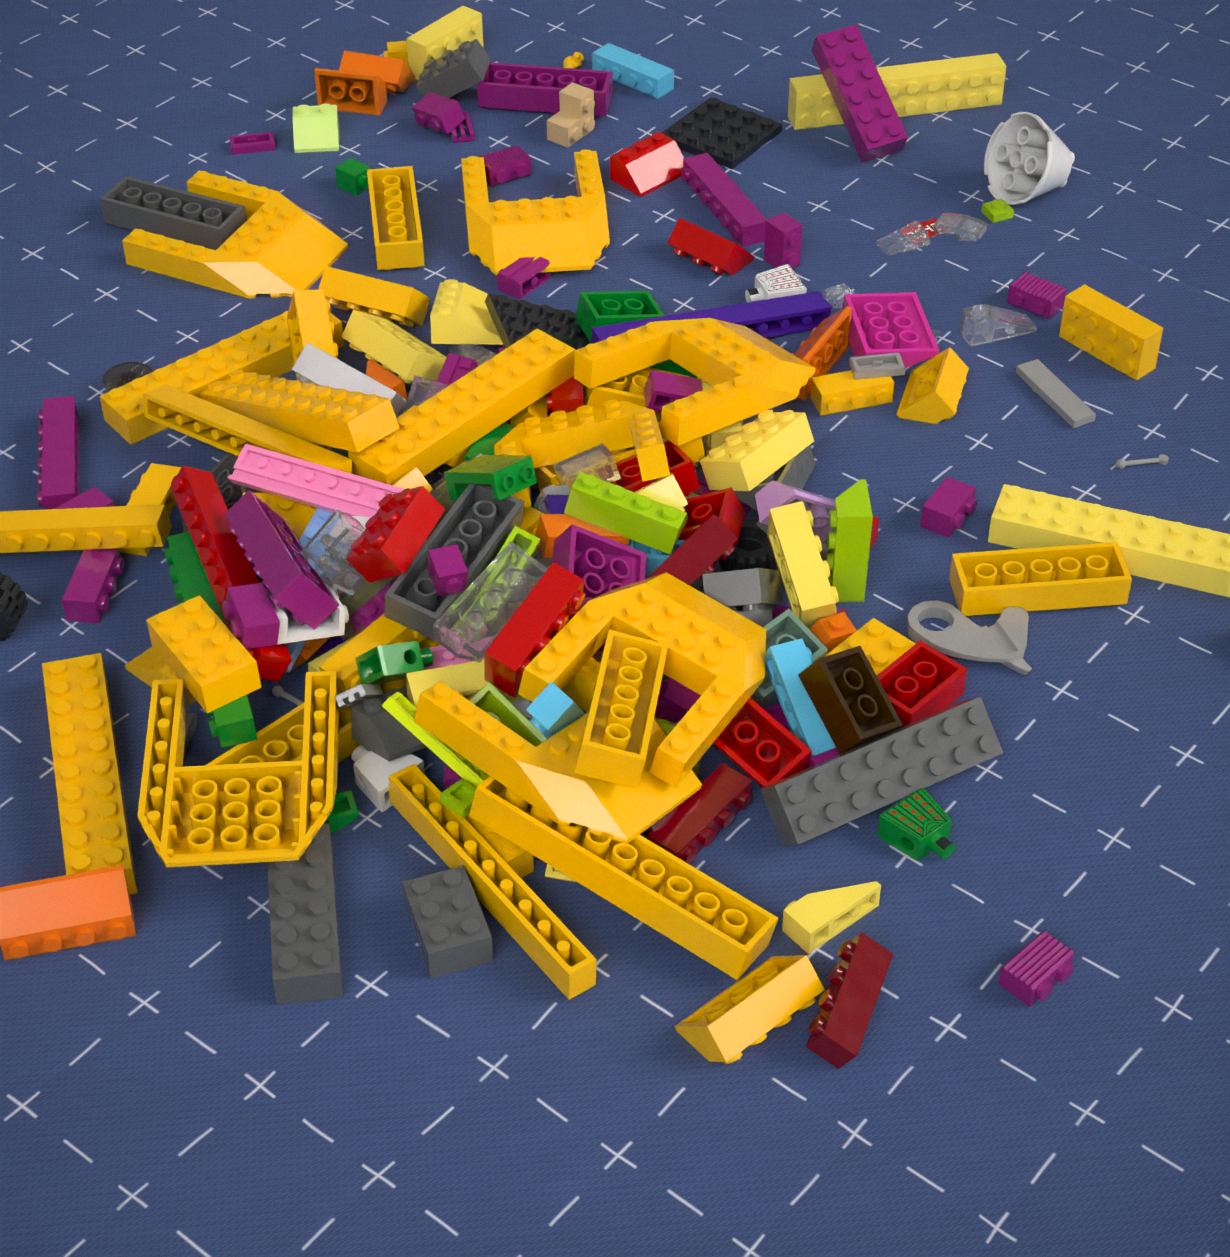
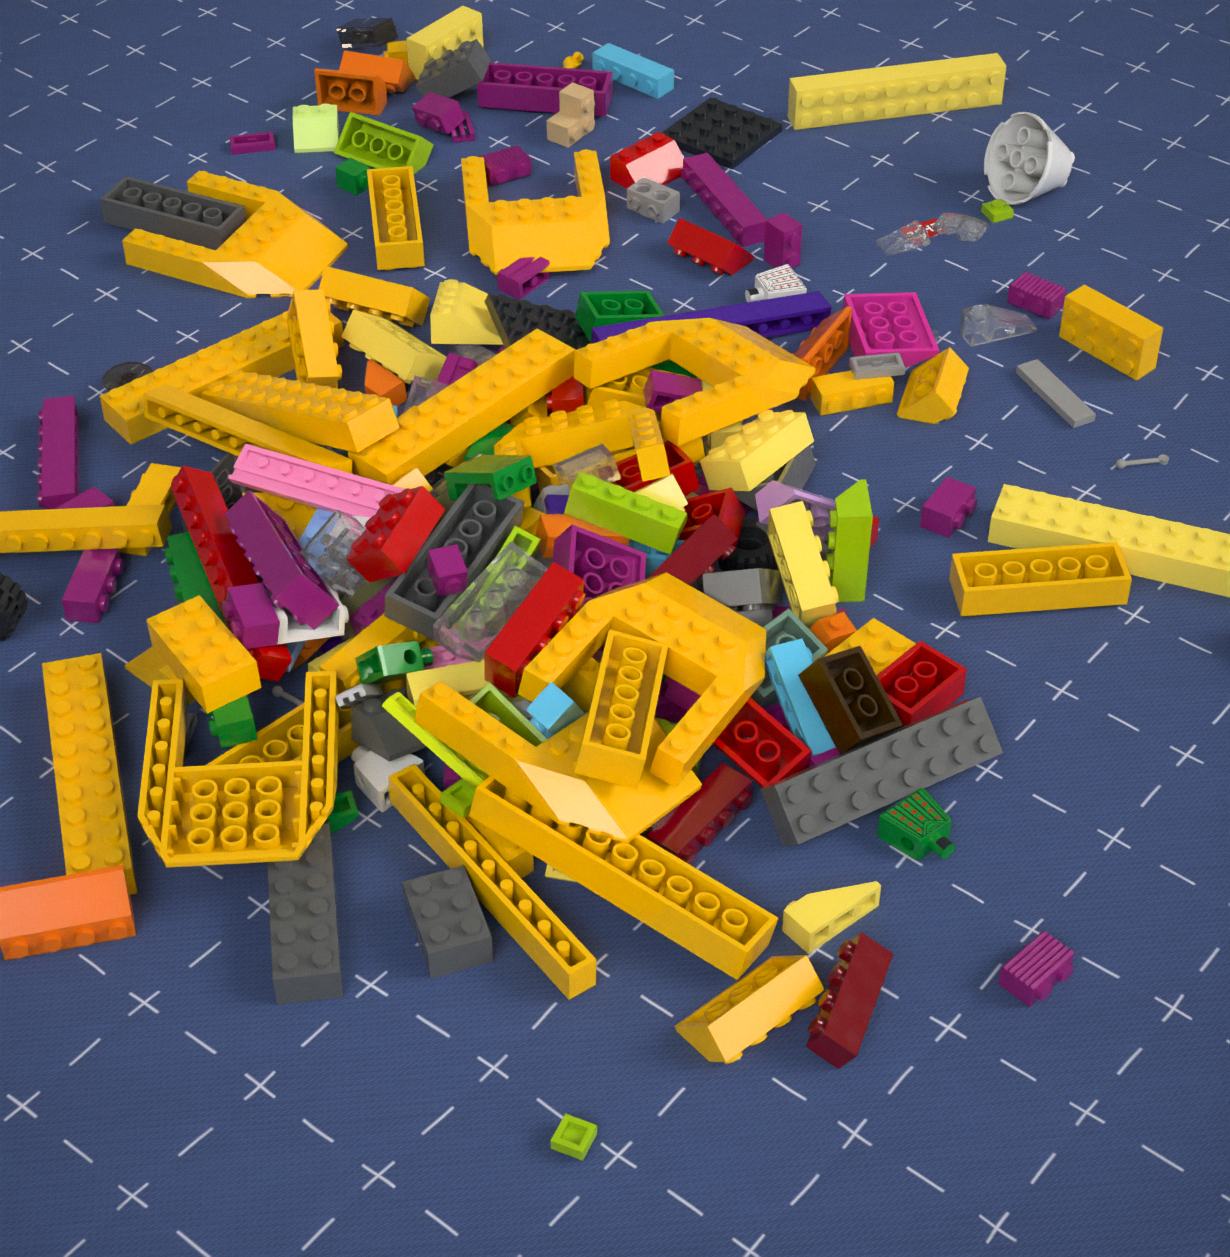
(325, 370): slope -> none
(367, 32): none -> clear smoke brick
(381, 144): none -> lime slope
(573, 1137): none -> lime plate
(653, 200): none -> light grey brick
(835, 294): clear tile -> none
(859, 93): magenta brick -> none
(1000, 643): light grey animal -> none

